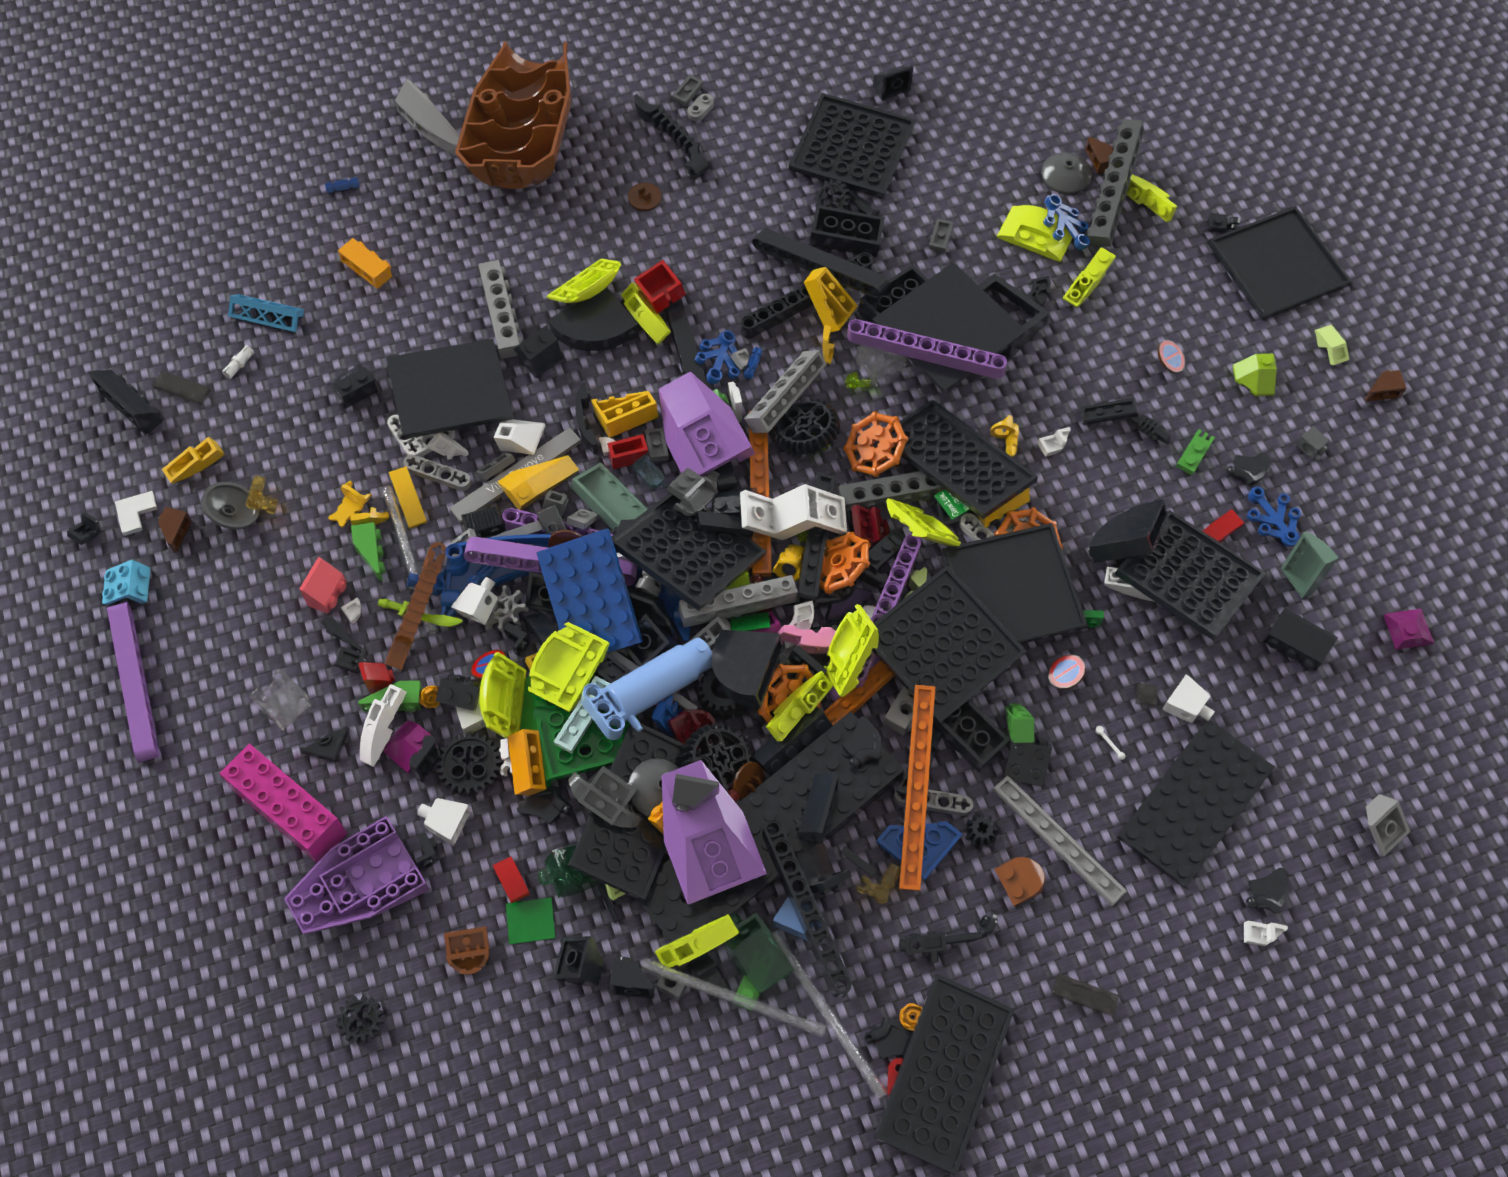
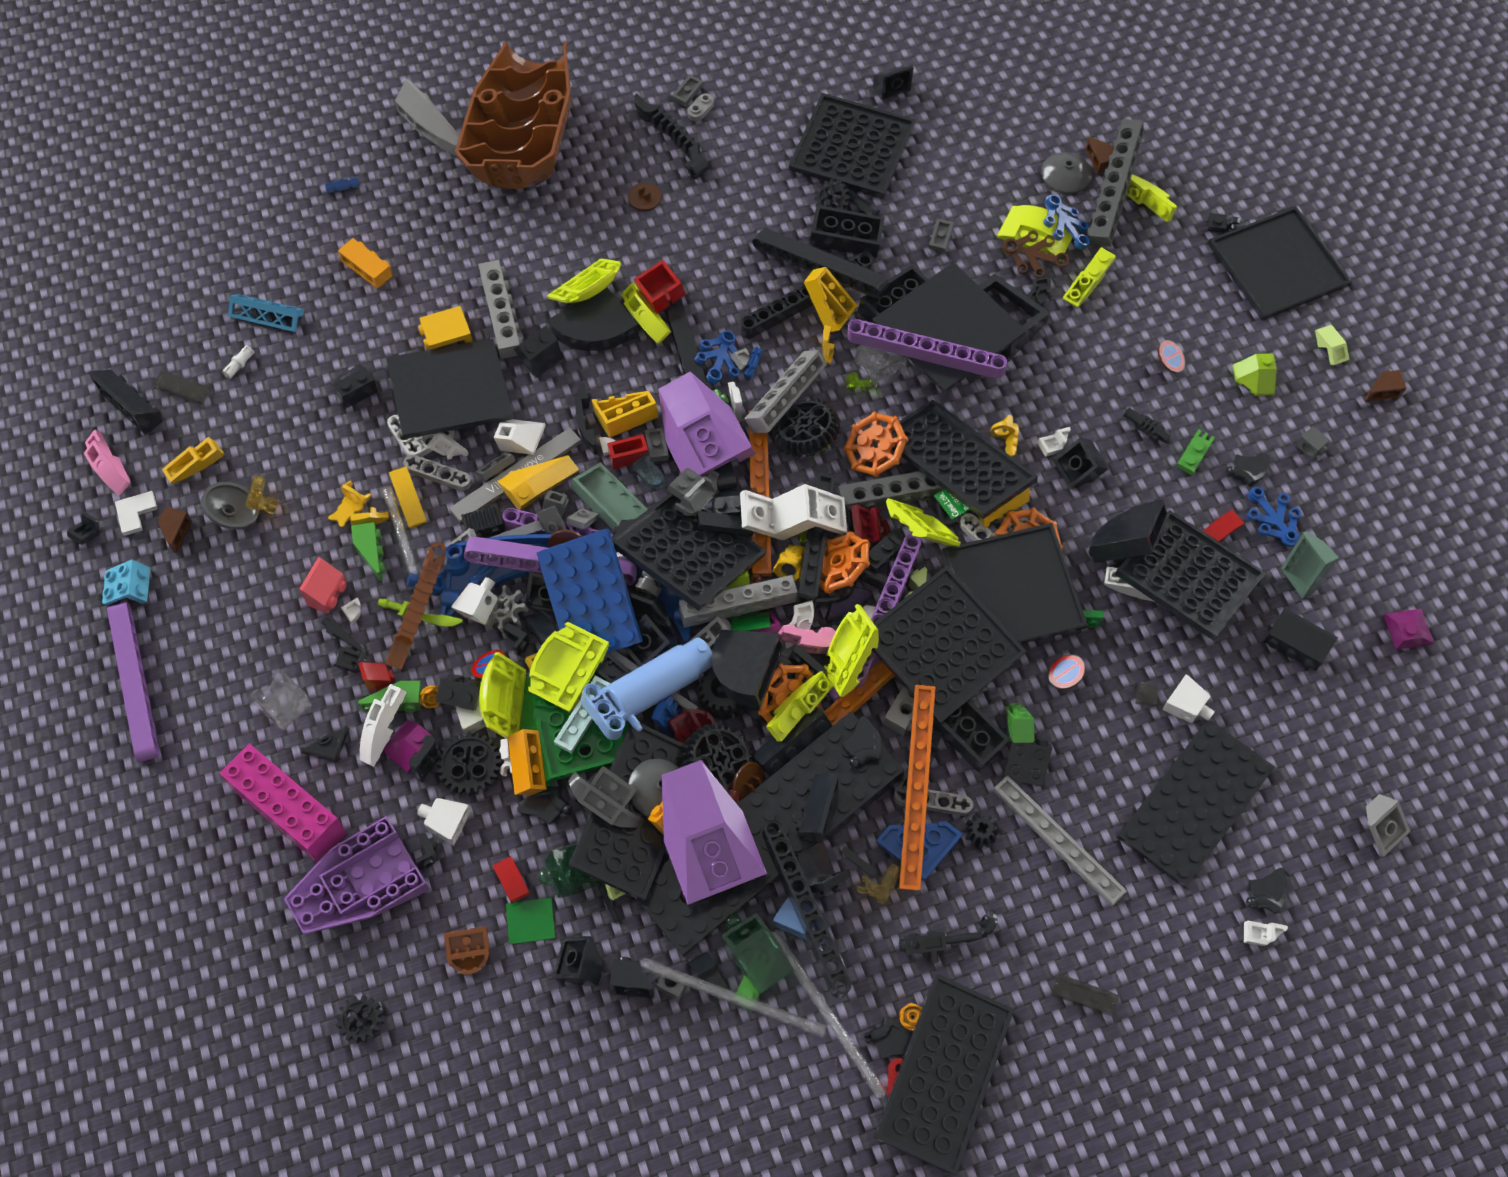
(105, 464): none -> bright pink slope
(444, 328): none -> yellow panel
(692, 792): dark grey slope -> none
(697, 943): neon yellow slope -> none
(1021, 879): dark orange slope -> none
(1033, 253): none -> reddish brown plant
(1080, 463): none -> black slope
(1099, 730): white hinge -> none
(1109, 411): black tile -> none

